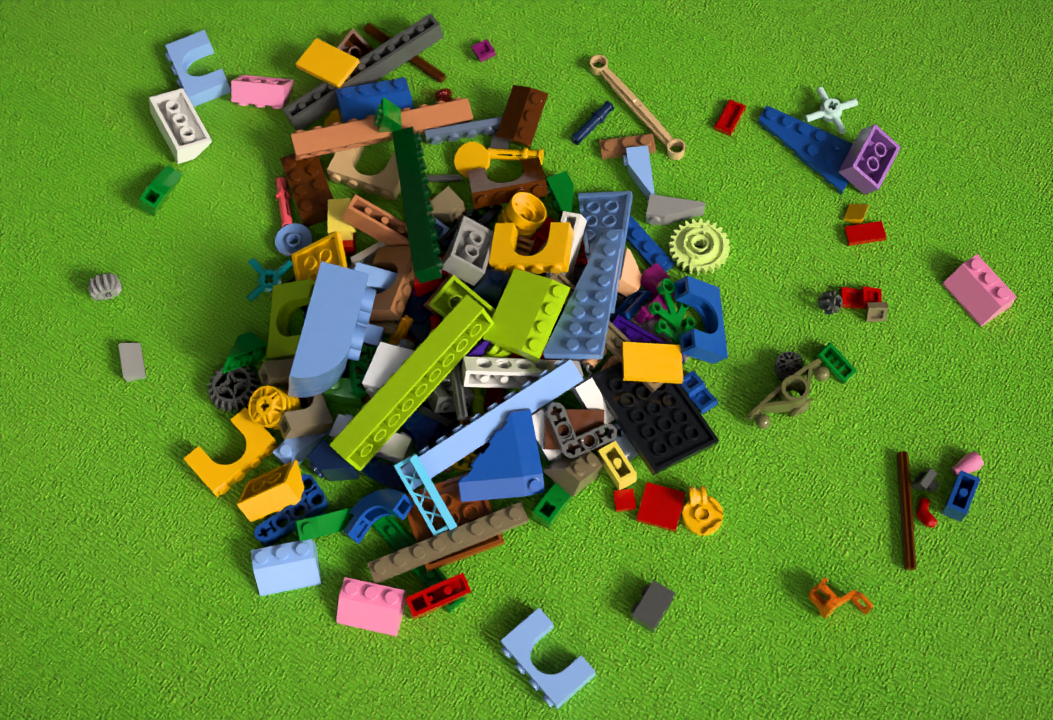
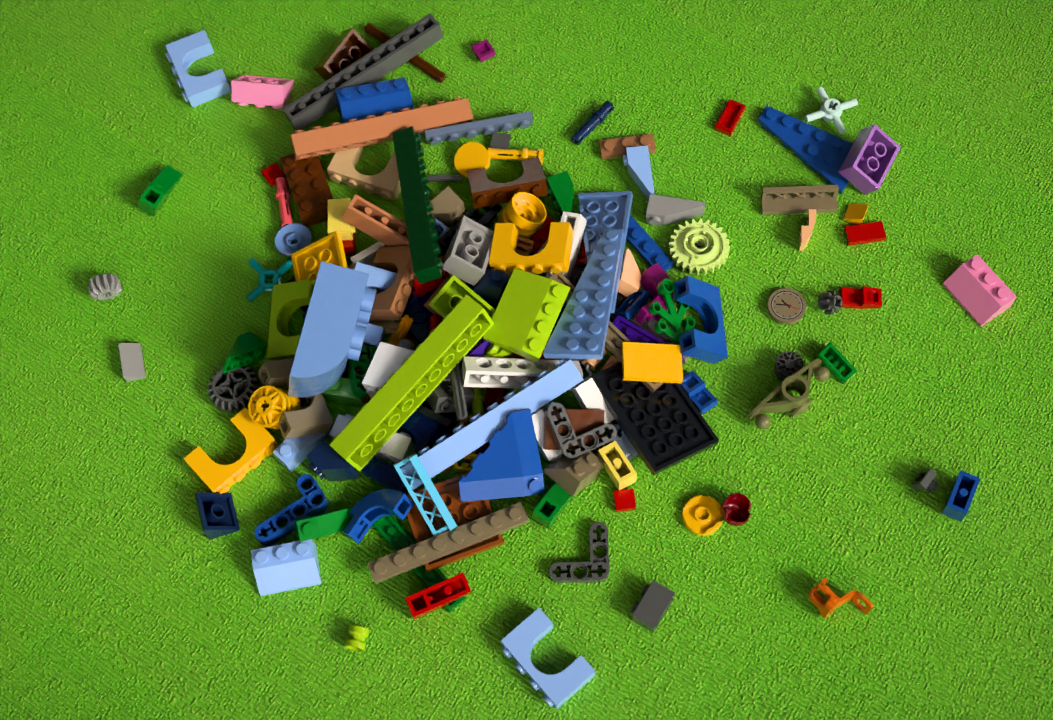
(179, 124): white slope -> none
(217, 514): none -> dark blue slope
(272, 172): none -> red tile
(272, 491): yellow slope -> none
(327, 63): yellow tile -> none
(332, 118): yellow tile -> none
(356, 638): none -> lime wheel
(371, 606): bright pink slope -> none
(388, 117): green slope -> none
(443, 95): clear red wheel -> none
(522, 115): reddish brown slope -> none
(595, 562): none -> dark grey beam
(637, 107): tan piece -> none
(661, 507): red tile -> none
(697, 496): yellow wheel -> none
(736, 509): none -> dark red hair
(786, 306): none -> dark tan tile
(800, 200): none -> dark tan fence
(806, 231): none -> light nougat slope
(876, 311): dark tan plate -> none
(906, 511): reddish brown axle -> none
(924, 515): red arm -> none
(969, 463): bright pink cone -> none

